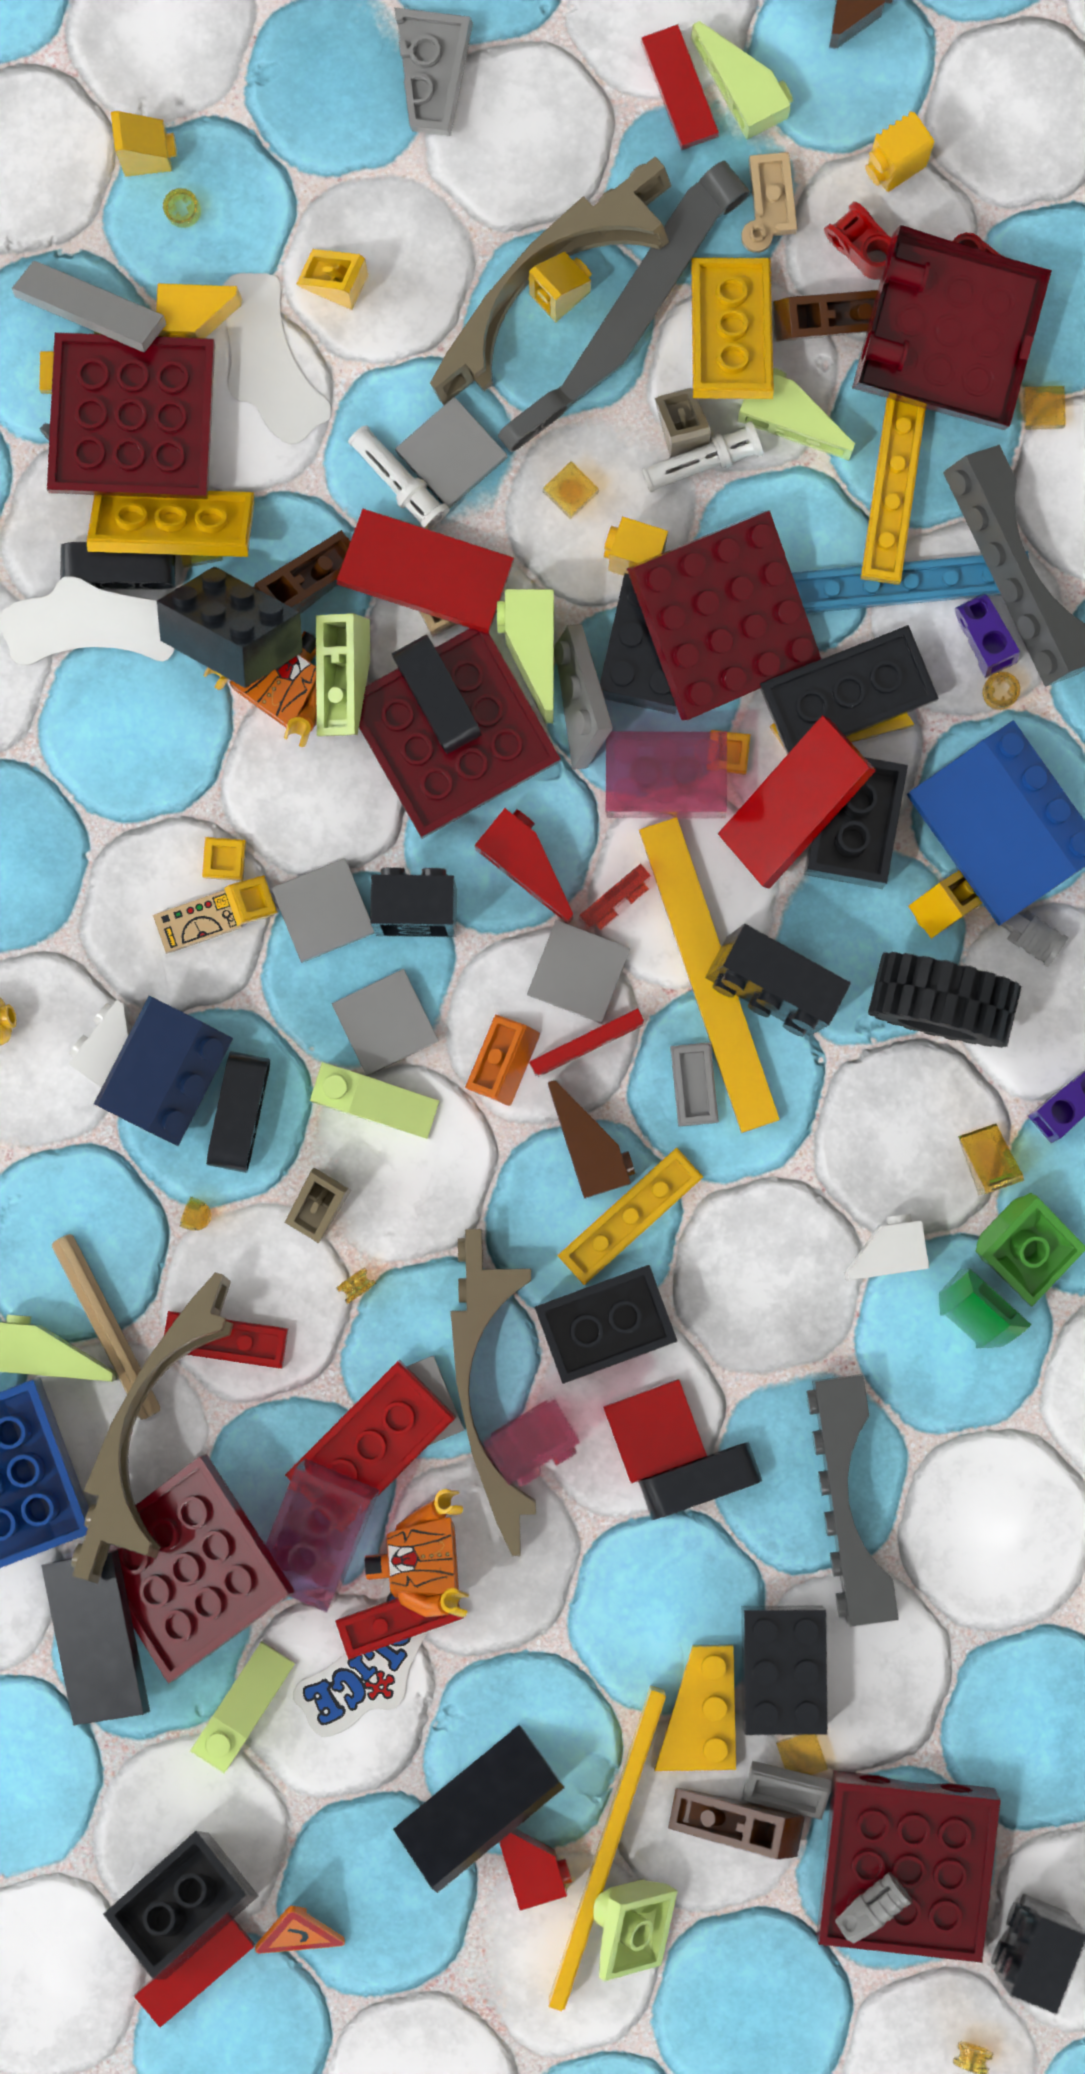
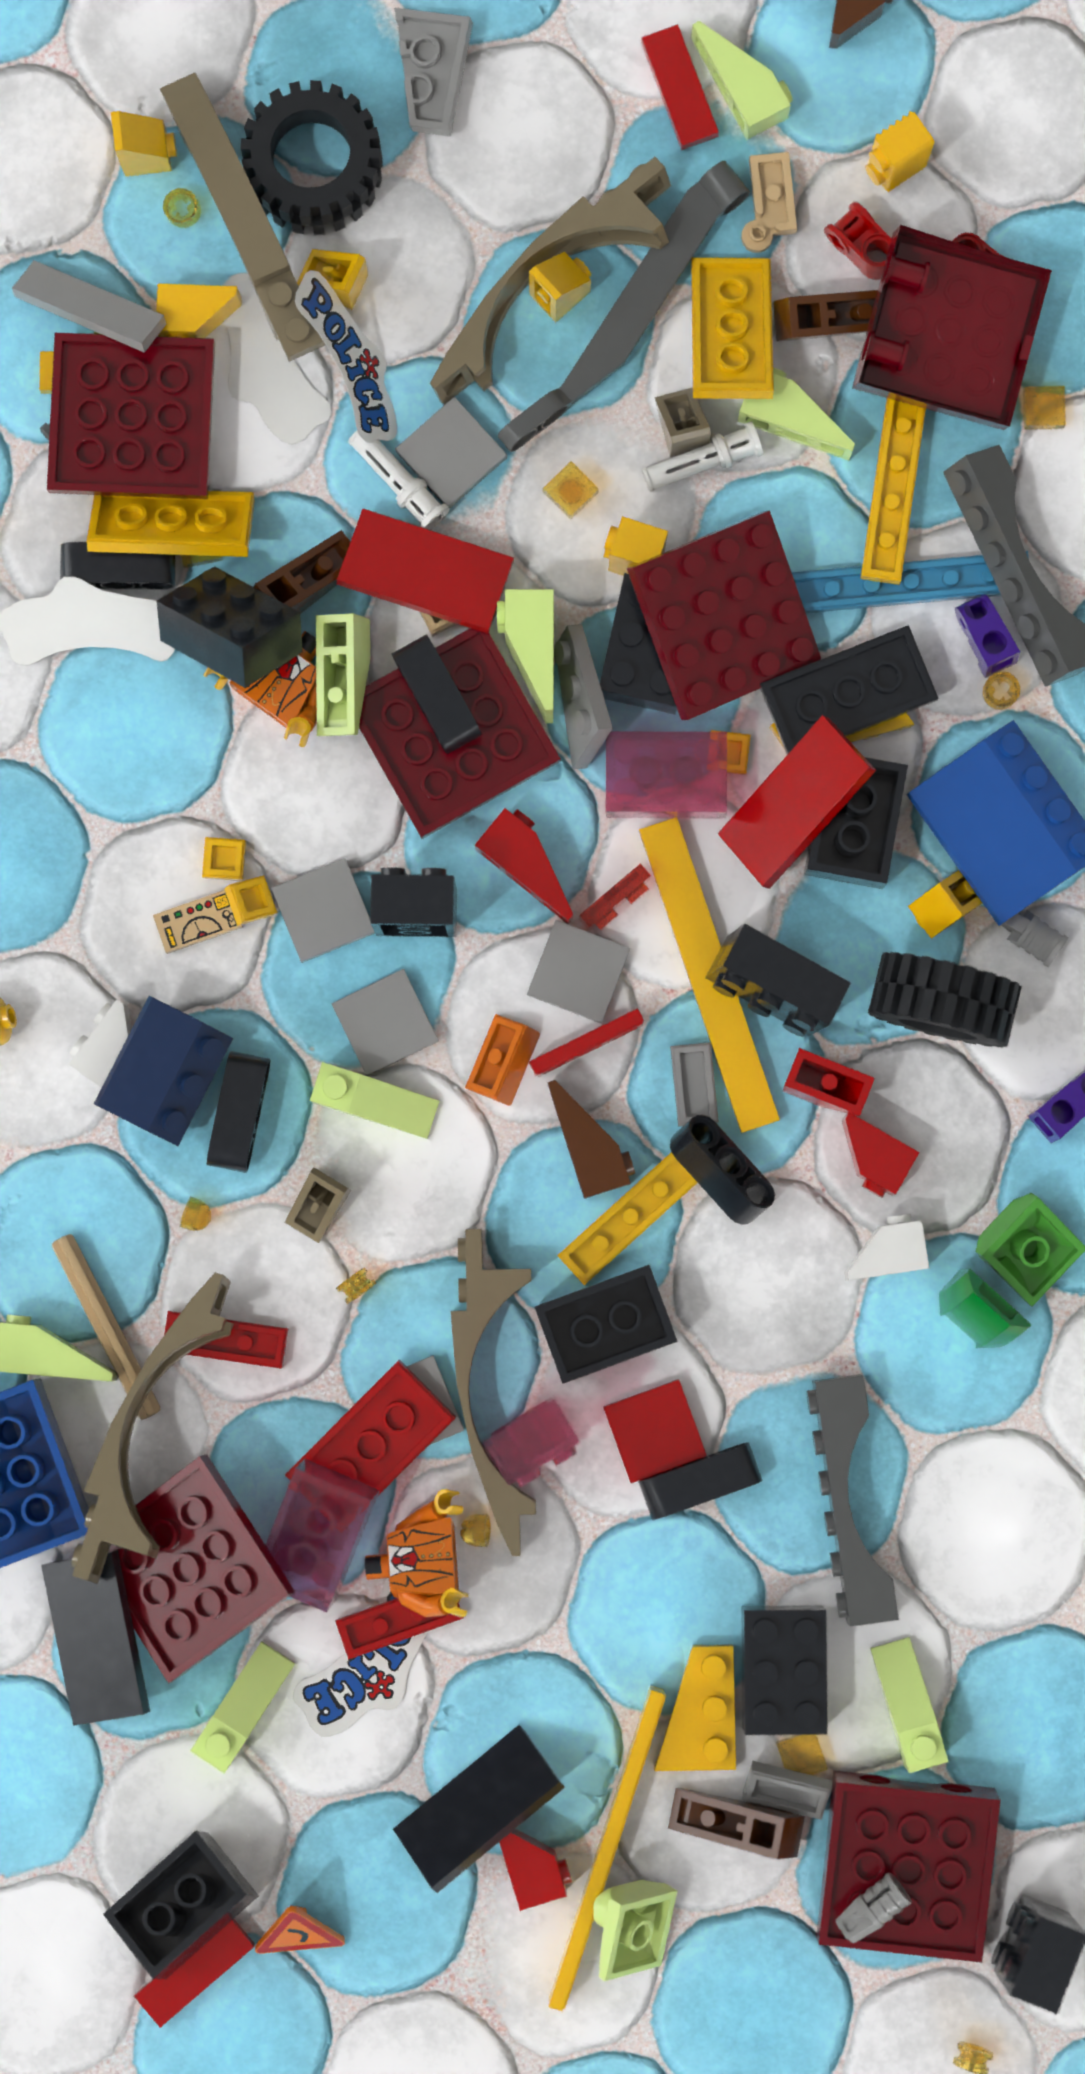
(241, 214): none -> dark tan slope
(316, 204): none -> black tyre
(355, 355): none -> sticker
(476, 1530): none -> clear yellow hinge
(722, 1169): none -> black beam
(828, 1083): none -> red slope
(877, 1156): none -> red slope
(909, 1705): none -> yellowish green slope
(989, 1159): clear yellow slope -> none

